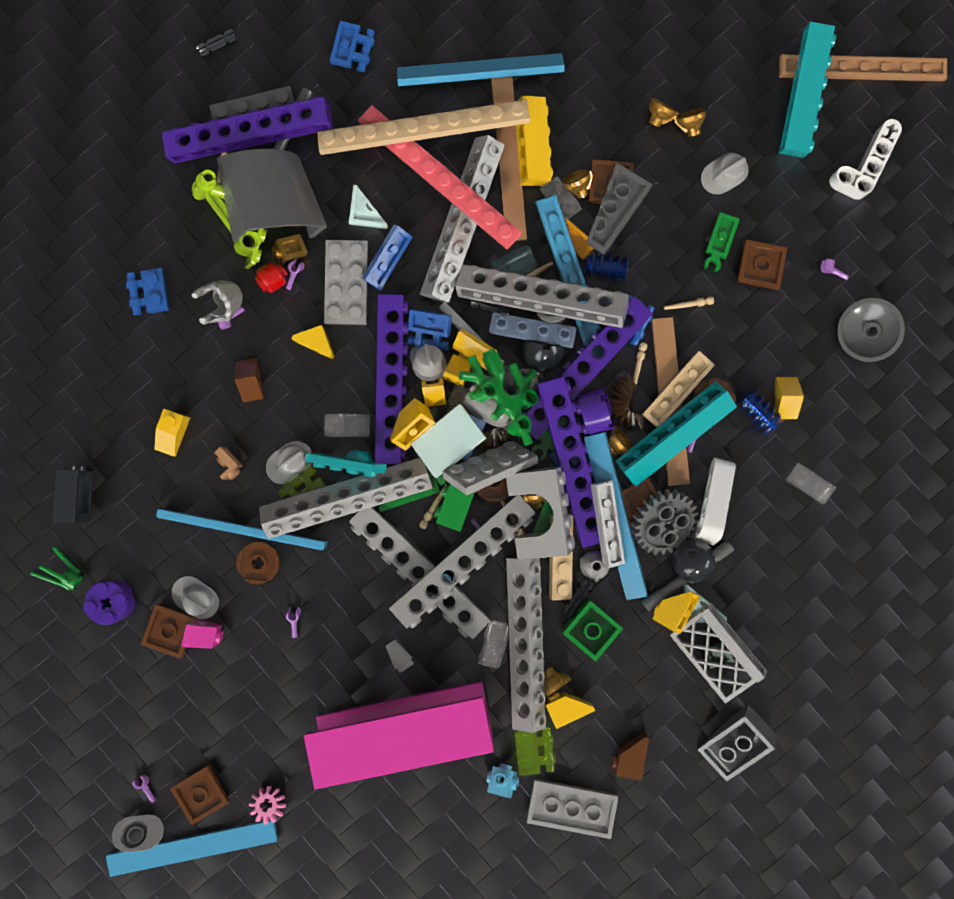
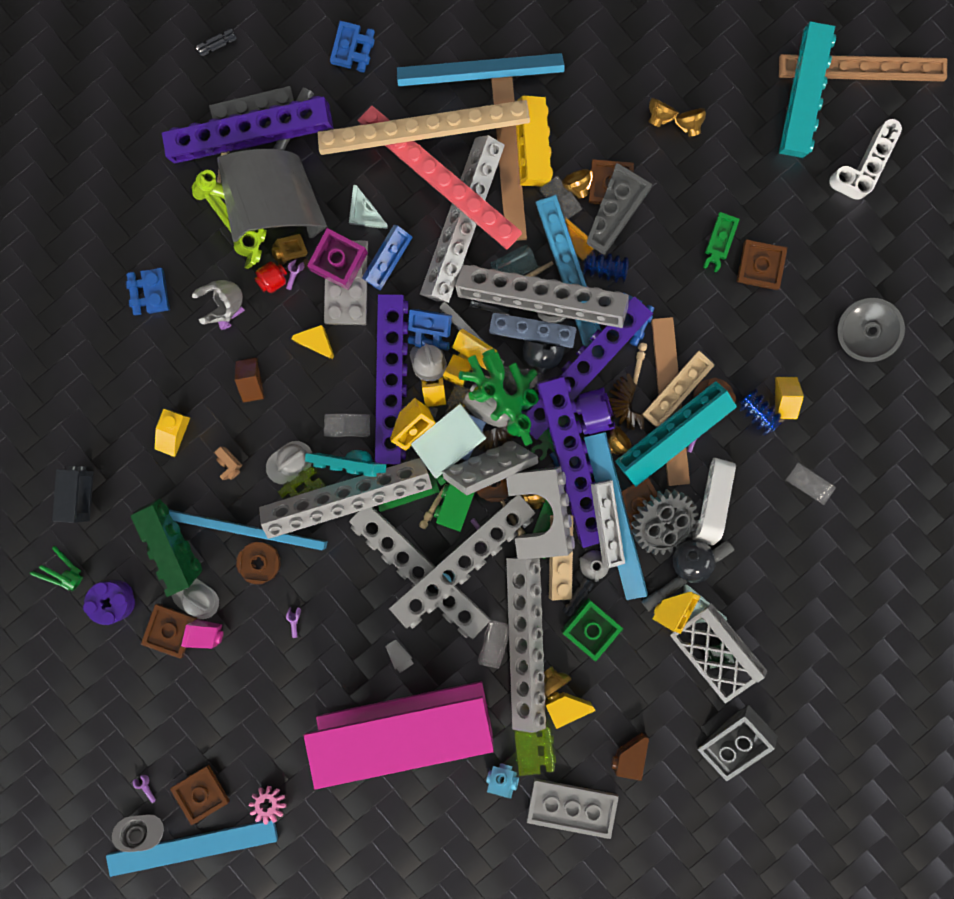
(166, 546): none -> dark green wedge
(337, 259): none -> magenta brick
(698, 302): tan piece -> none
(724, 173): light grey piece -> none
(828, 267): medium lavender hand -> none

